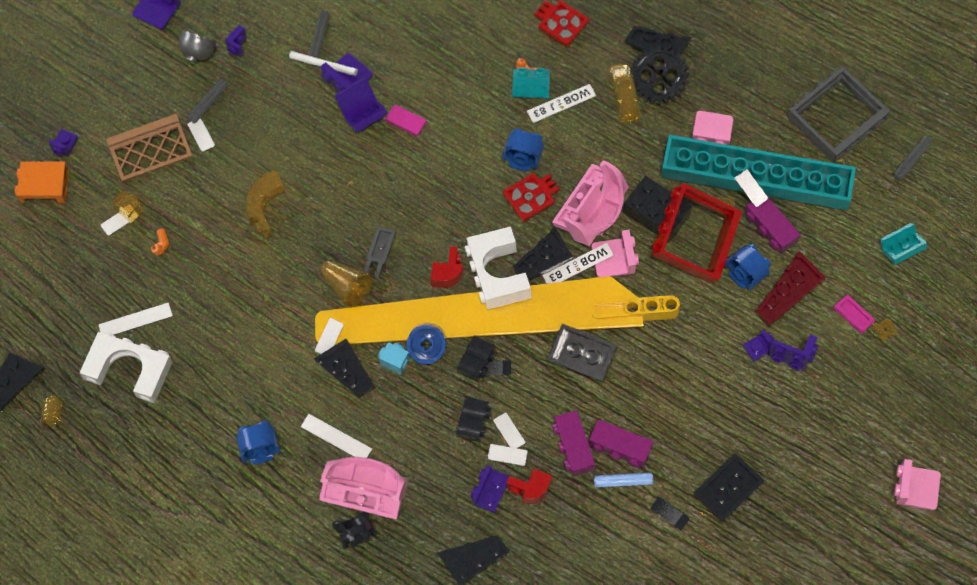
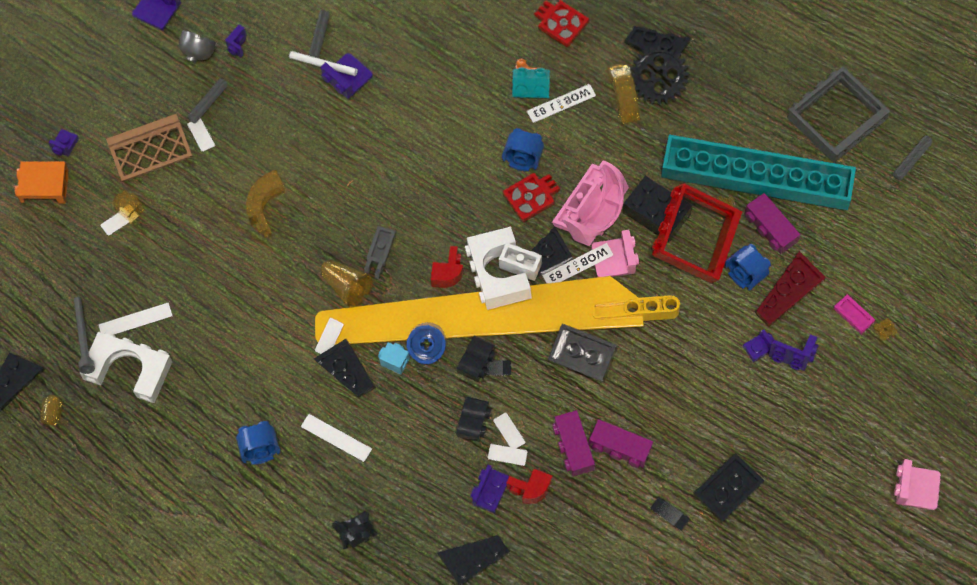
(86, 364): none -> dark grey piece
(163, 243): orange arm -> none
(359, 105): dark purple bracket -> none
(364, 486): bright pink piece -> none
(406, 120): dark pink tile -> none
(520, 261): none -> white brick
(623, 479): light blue axle -> none
(713, 127): bright pink bracket -> none
(751, 188): sticker -> none
(902, 244): teal bracket -> none

